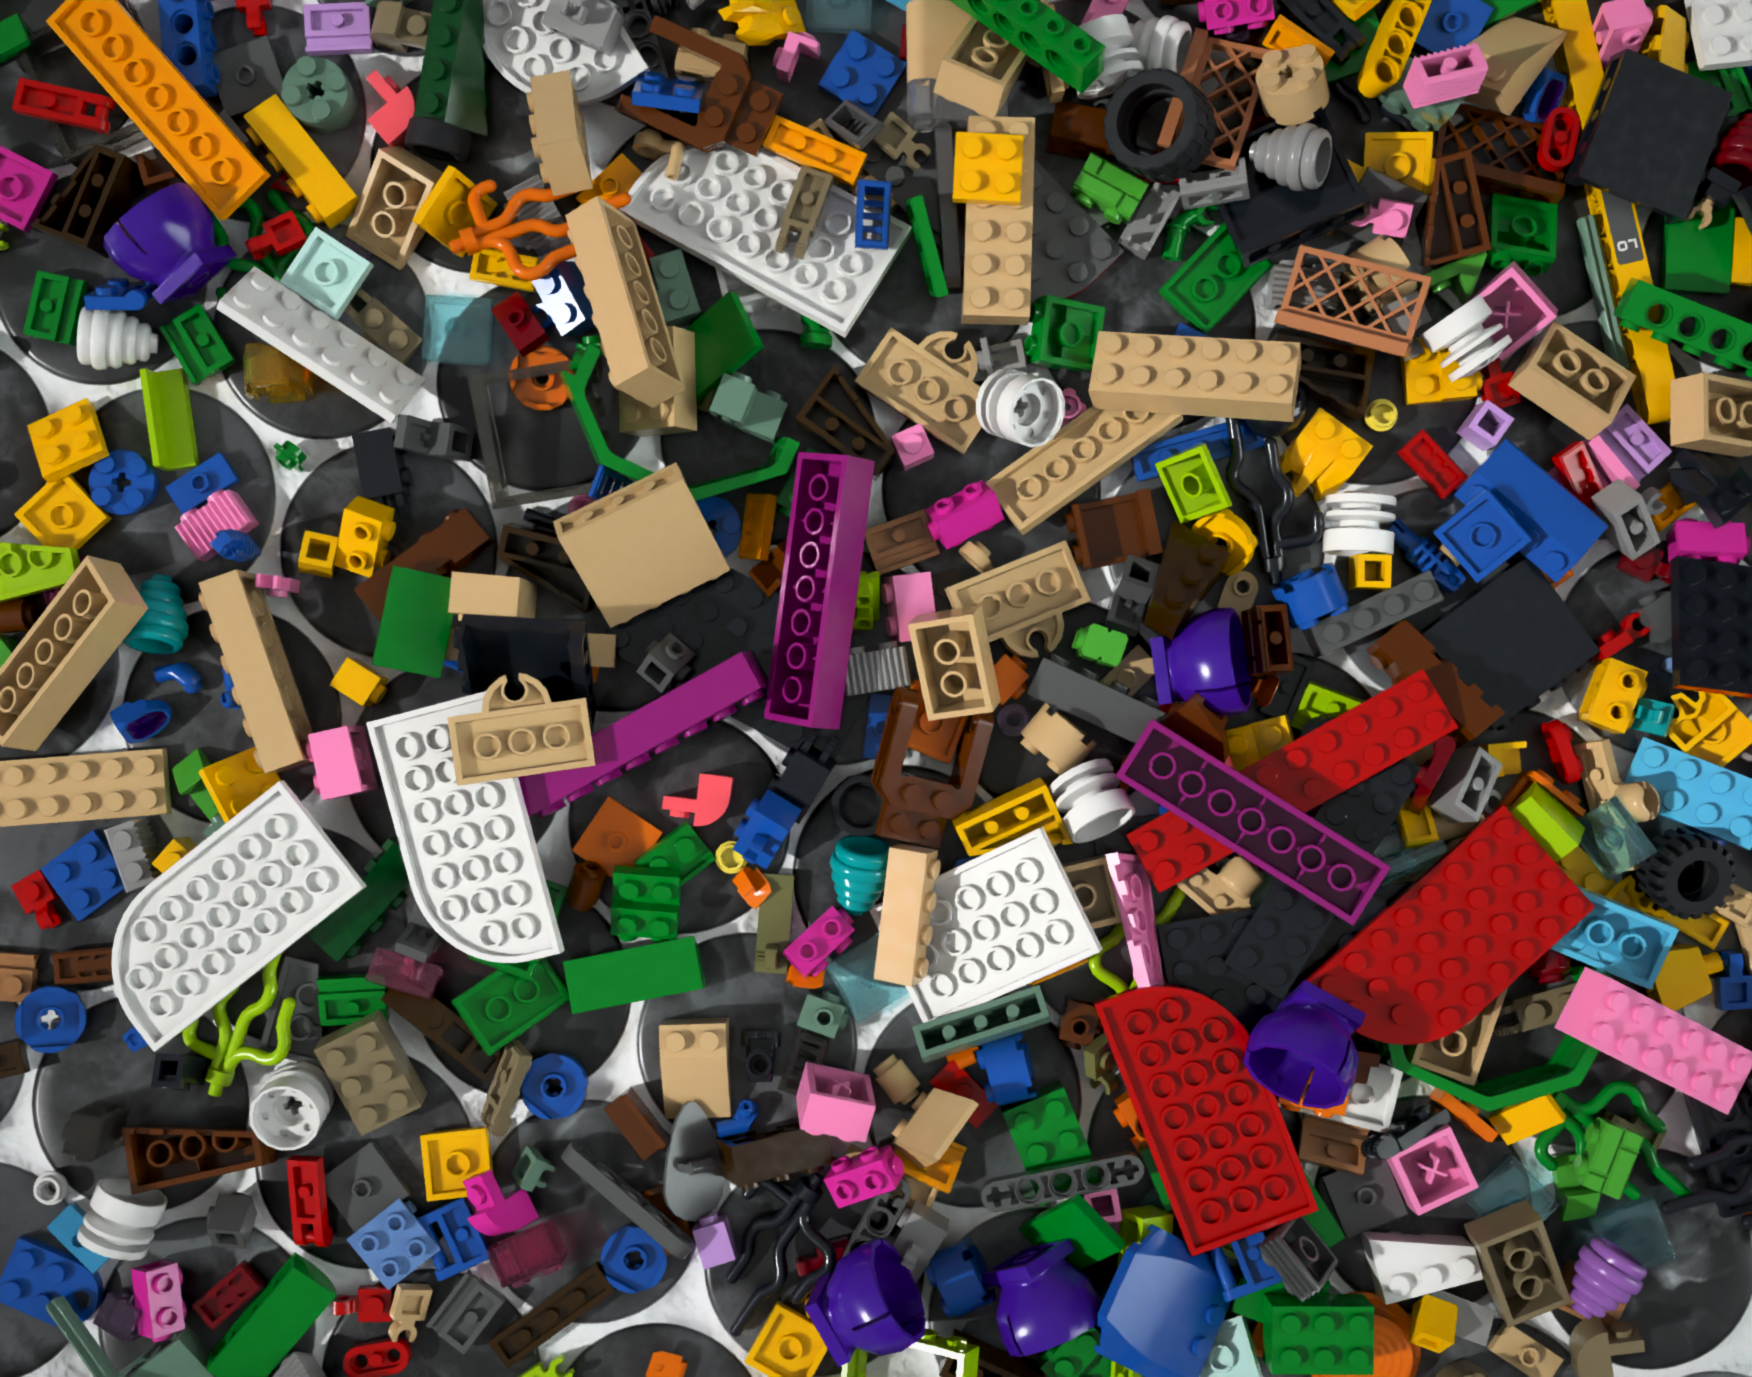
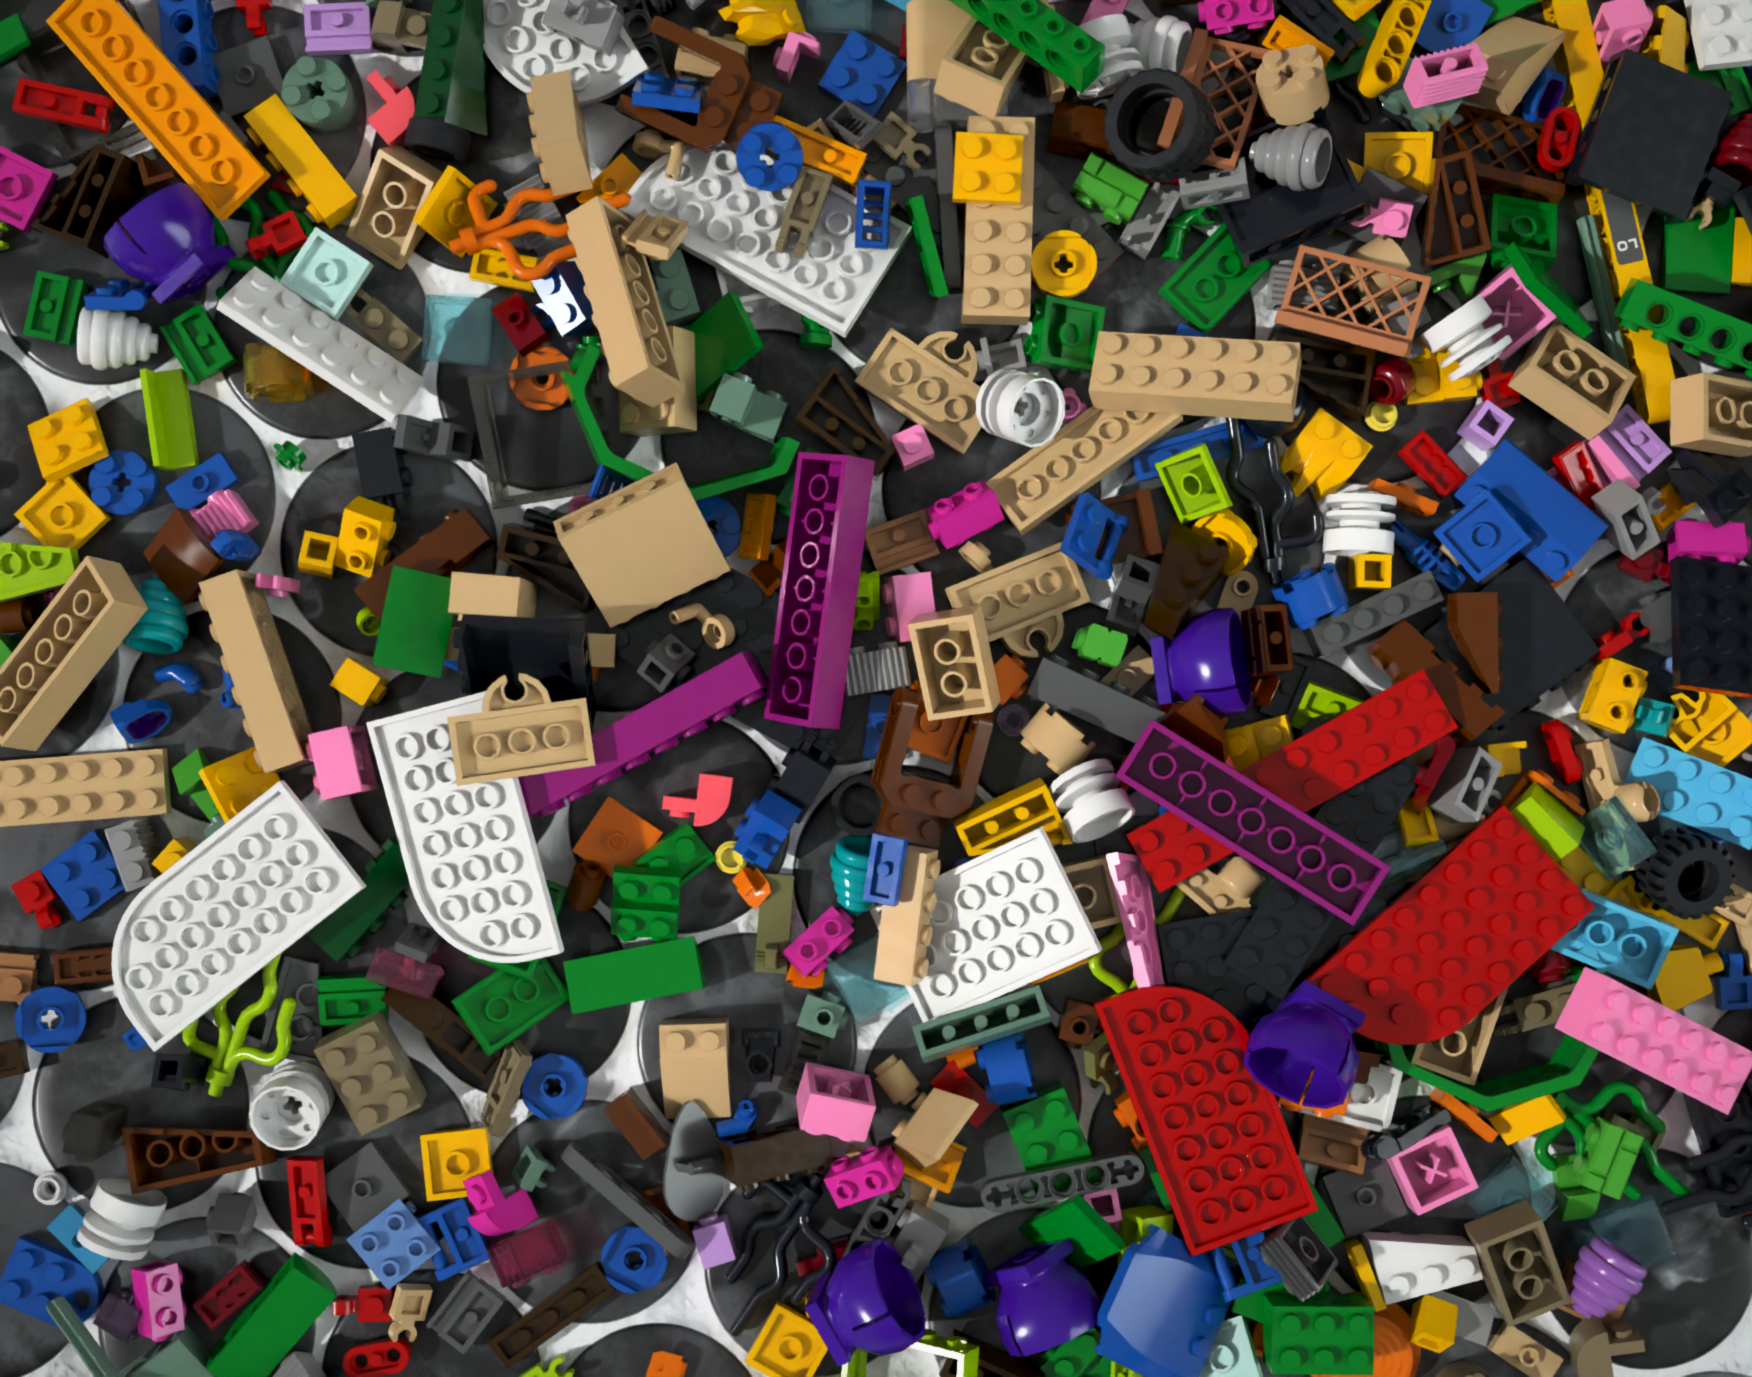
(183, 556): none -> reddish brown slope
(372, 623): none -> lime hinge
(655, 235): none -> tan plate
(716, 629): none -> tan plate
(783, 142): none -> blue plate
(885, 869): none -> plate
(1077, 251): none -> yellow plate
(1086, 532): none -> blue plate
(1364, 1274): none -> yellow tile
(1392, 381): none -> dark red head
(1405, 496): none -> orange plate
(1474, 628): none -> reddish brown slope
(1547, 290): none -> green tile

